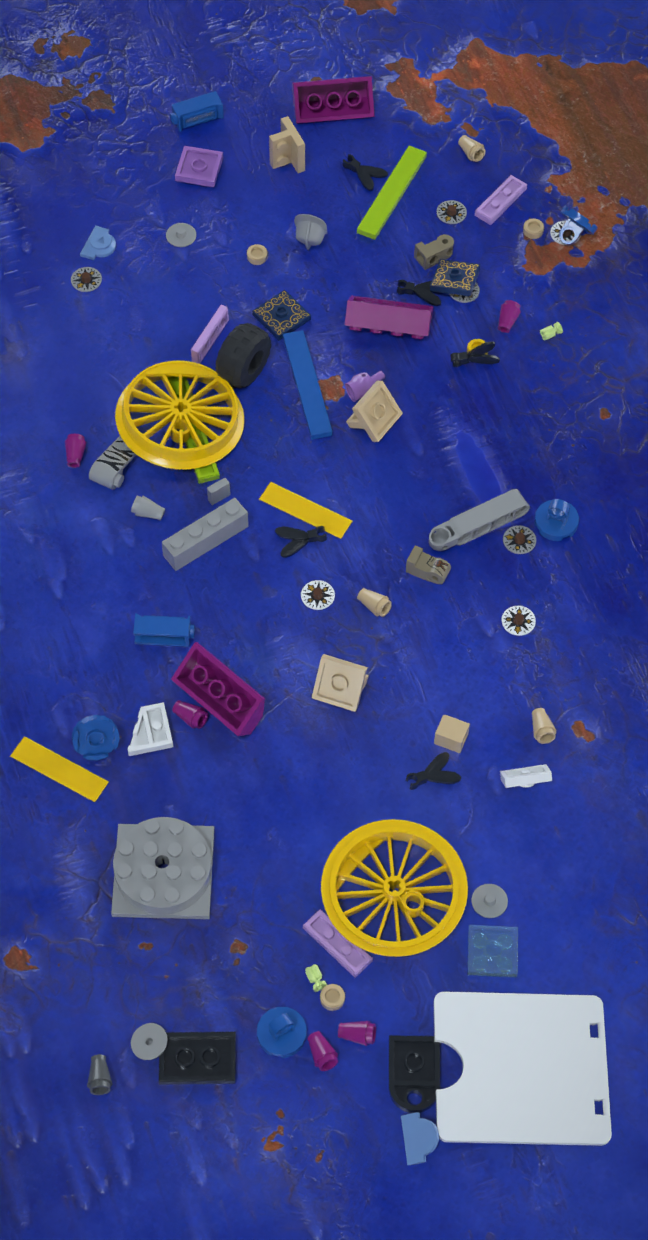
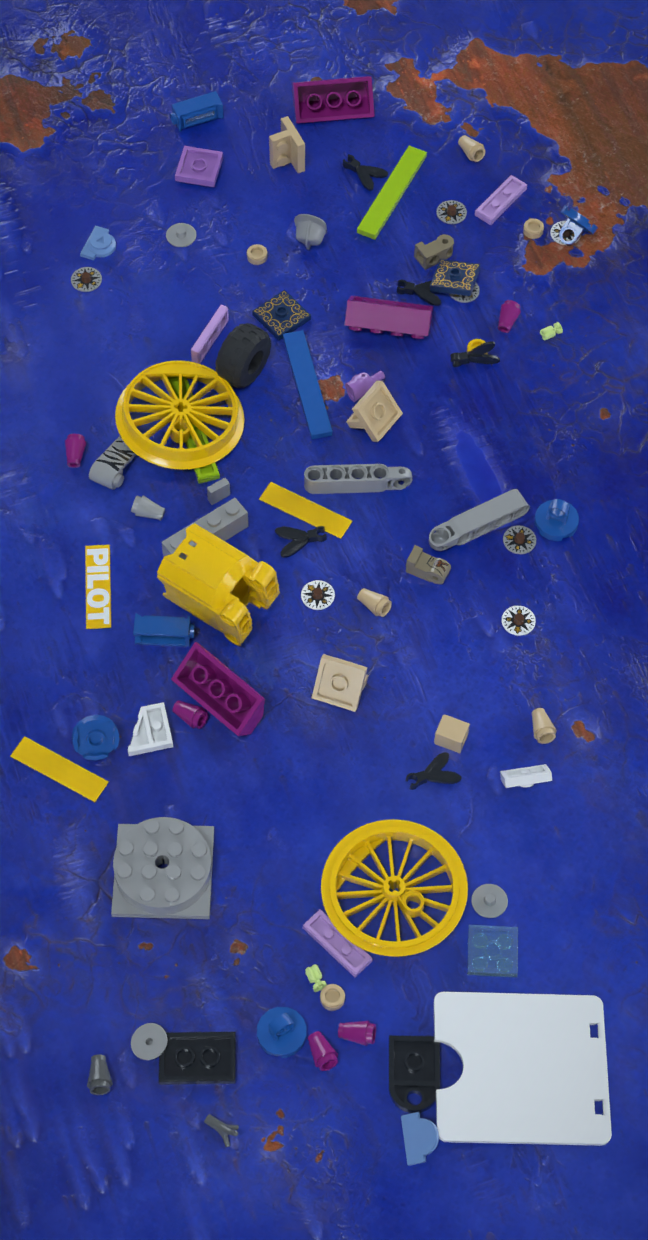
(98, 586): none -> sticker
(217, 583): none -> yellow piece
(222, 1128): none -> dark grey bar
(346, 478): none -> light grey piece

